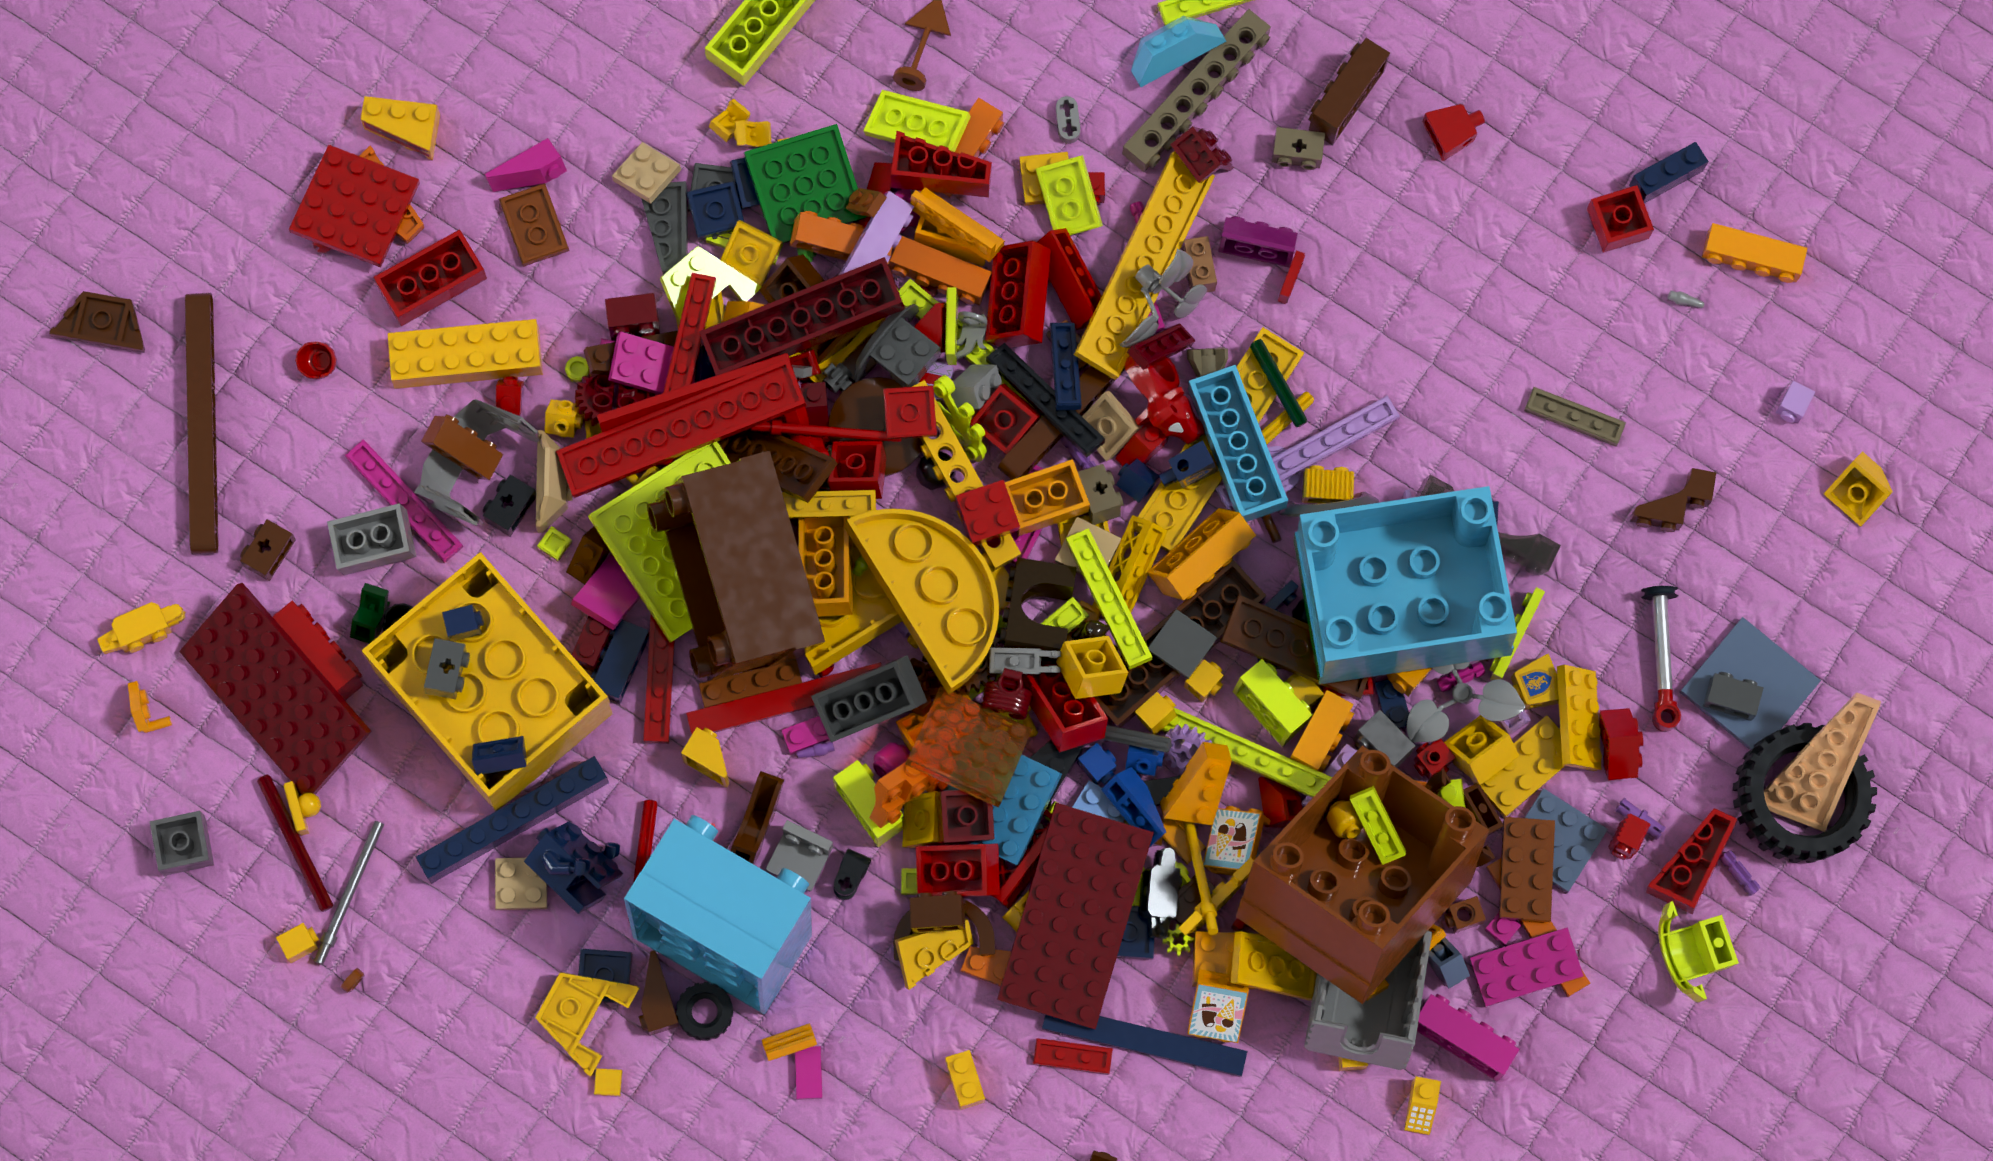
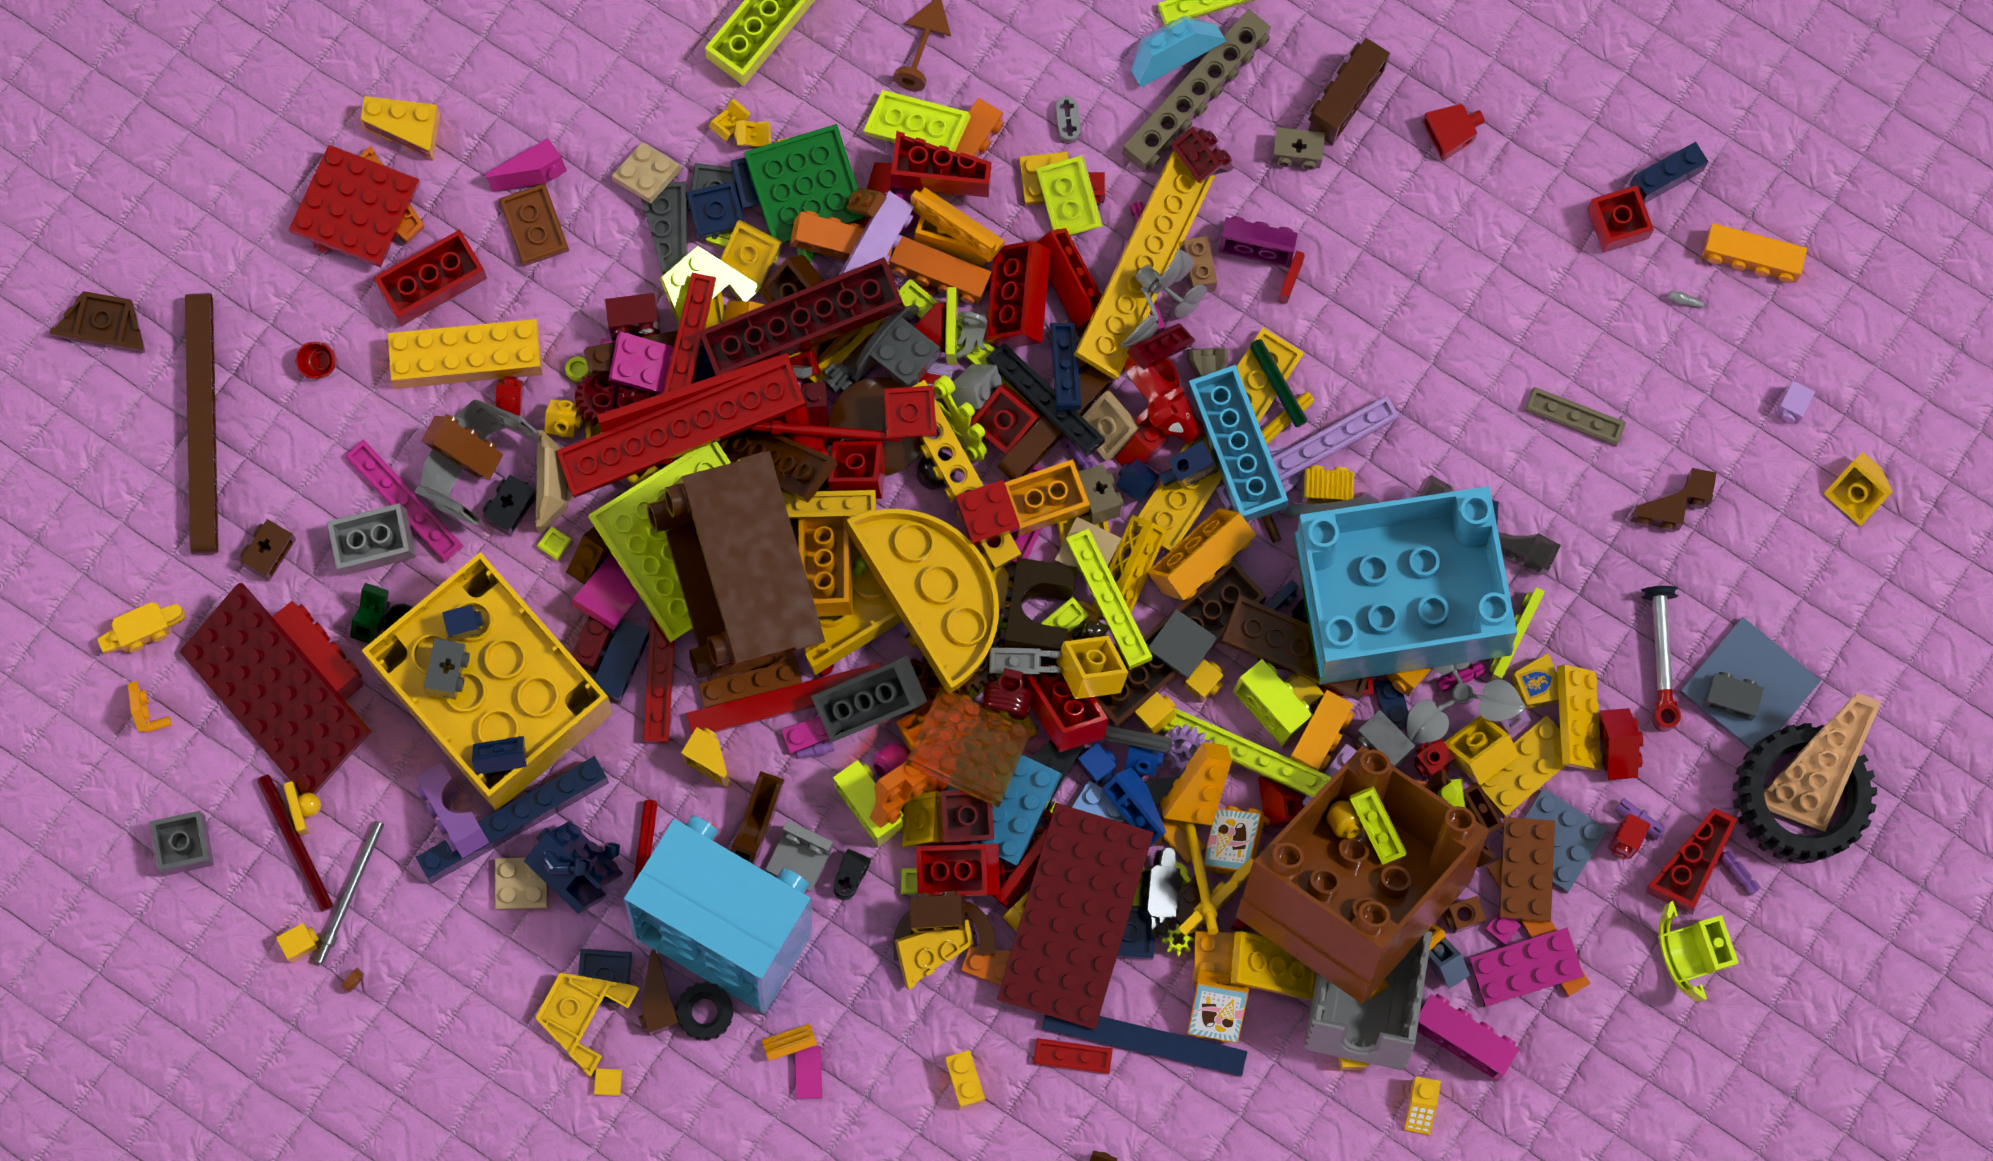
(462, 828): none -> medium lavender arch

